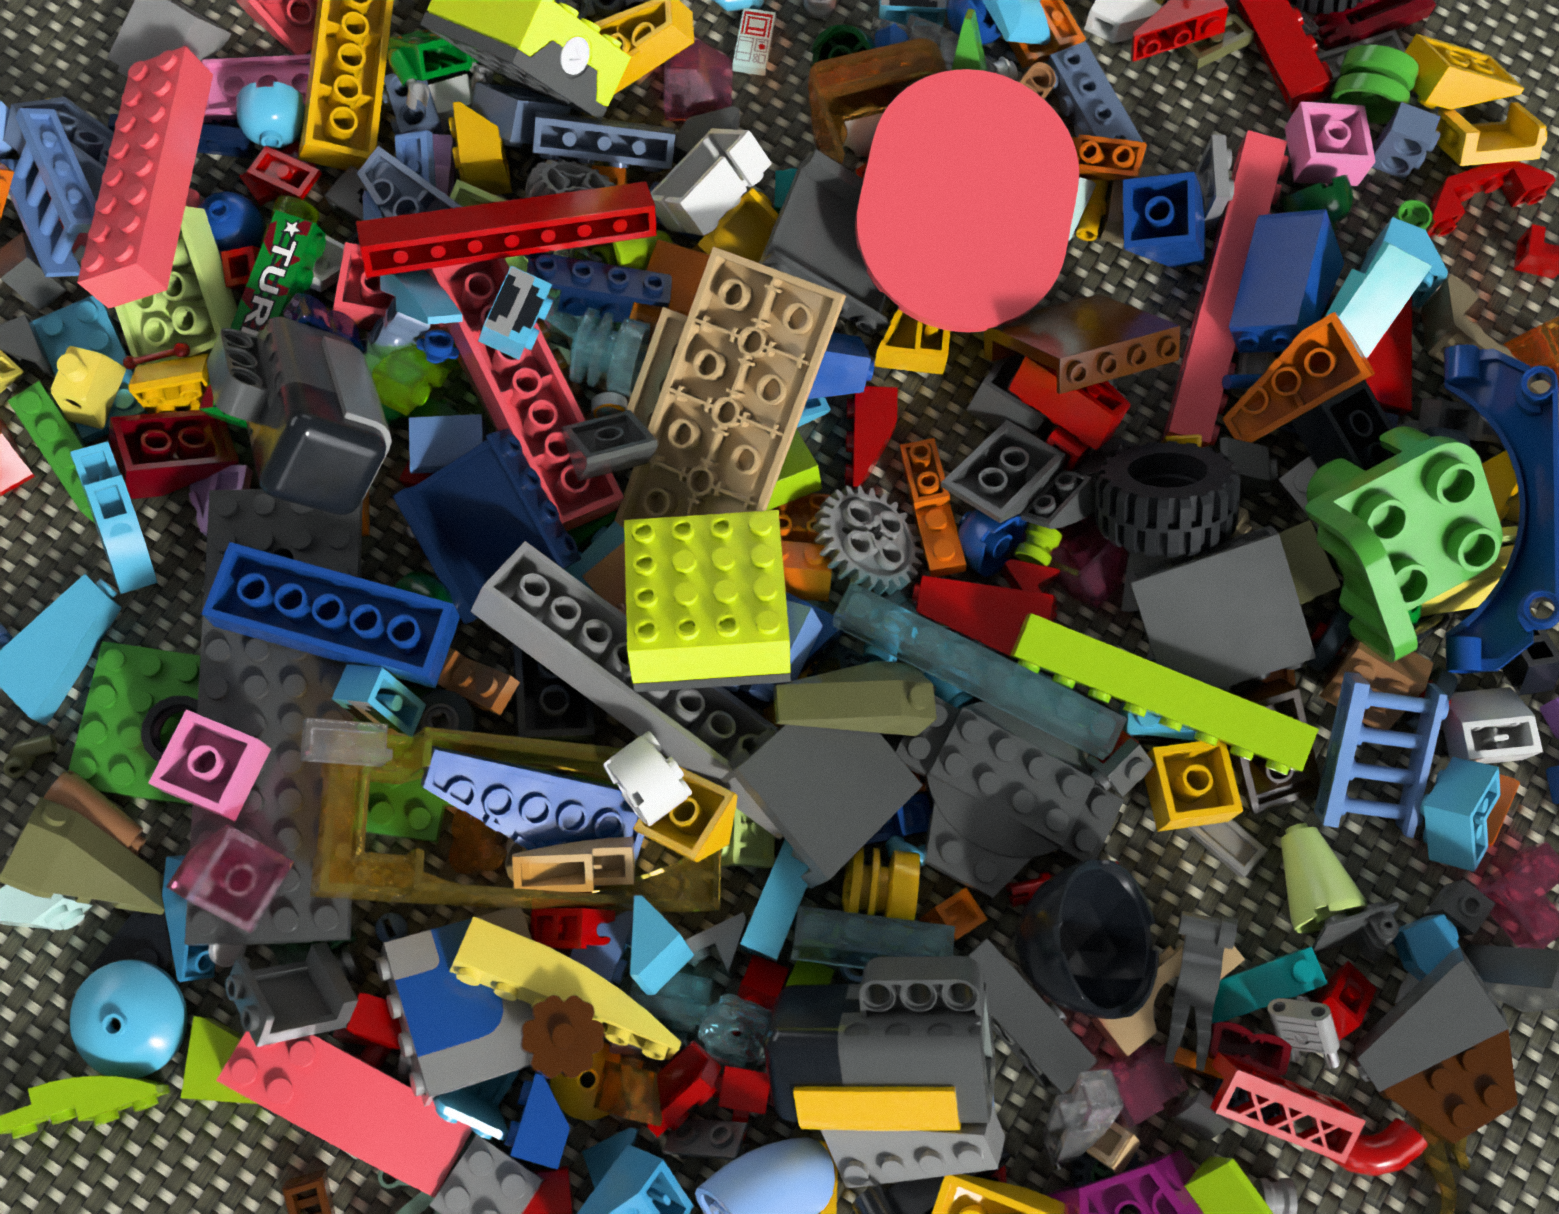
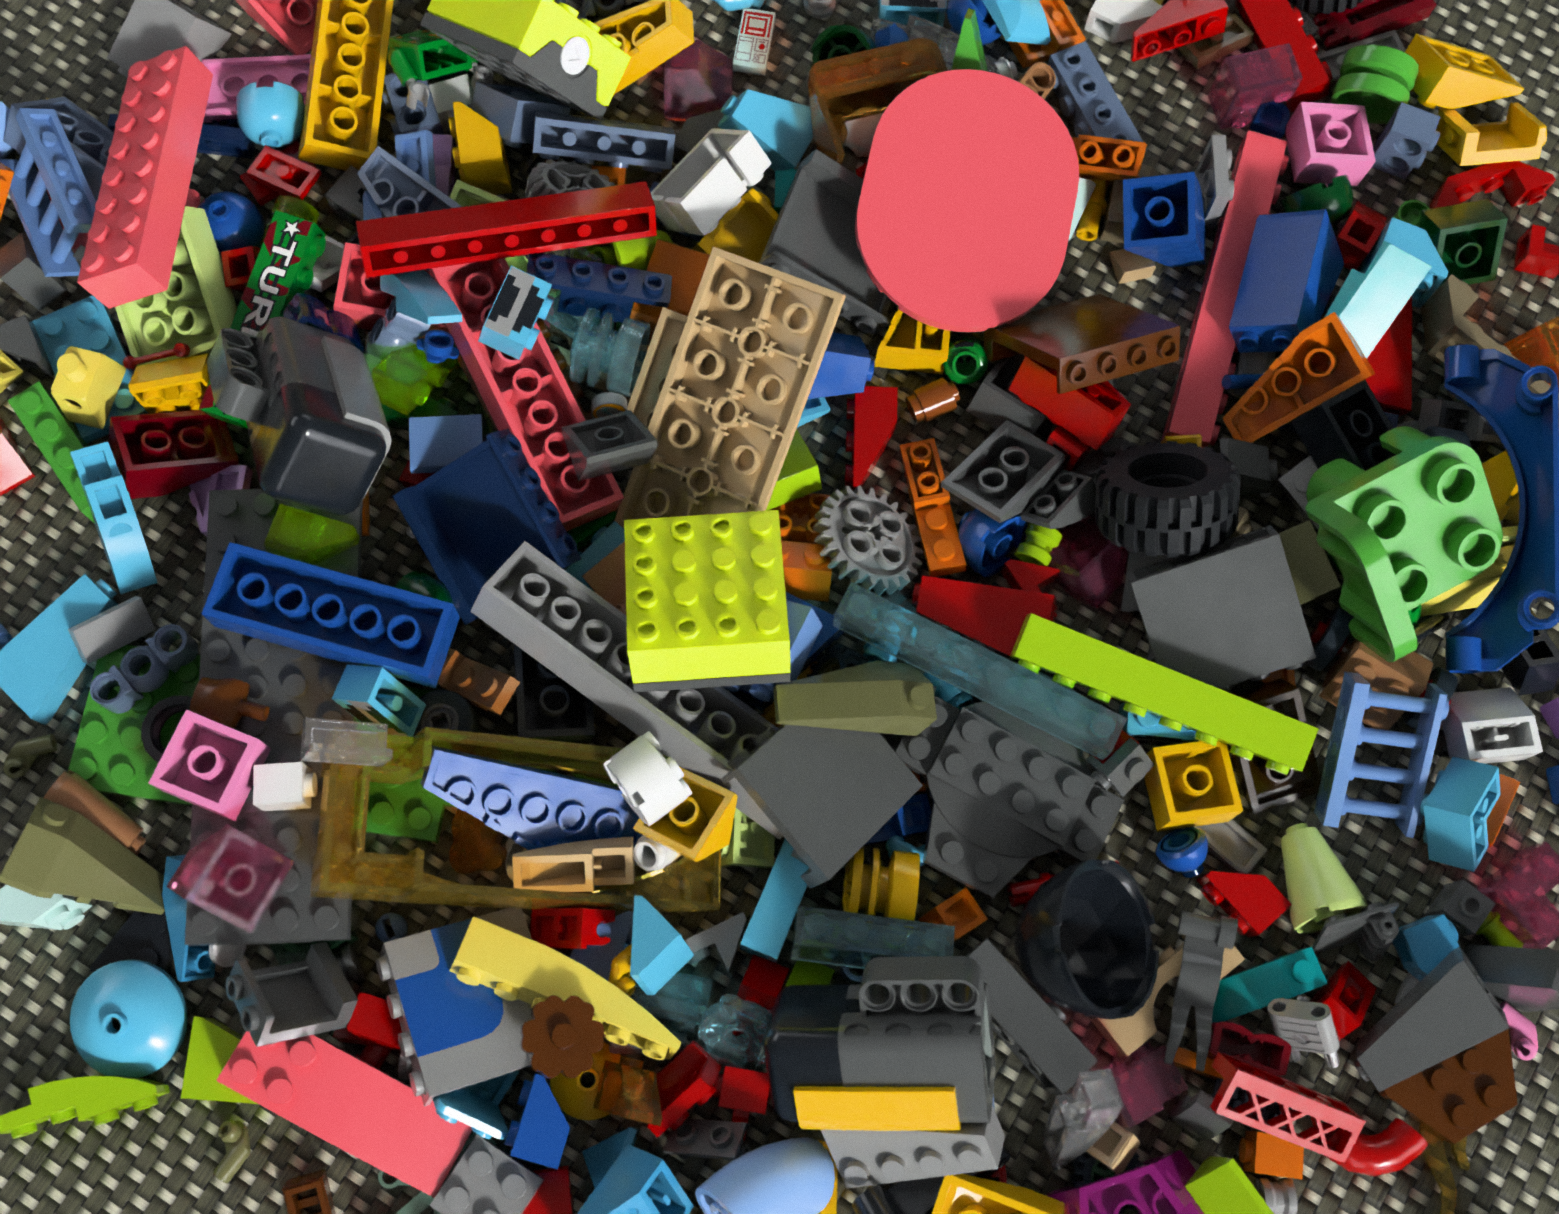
(111, 629): none -> light grey tile
(128, 674): none -> sand blue piece
(226, 701): none -> reddish brown piece
(237, 1147): none -> olive arm
(283, 786): none -> white brick
(308, 536): none -> clear neon green slope
(620, 972): none -> yellow arm
(652, 855): none -> white brick
(777, 125): none -> medium azure slope
(932, 400): none -> dark orange brick
(967, 370): none -> green head
(1131, 266): none -> tan slope
(1183, 851): none -> blue brick
(1245, 897): none -> red slope
(1251, 80): none -> clear pink brick
(1271, 119): none -> blue tile
(1271, 1155): none -> orange brick
(1359, 234): none -> red slope
(1467, 238): none -> dark green brick
(1497, 932): none -> lime pin
(1522, 1033): none -> bright pink arm

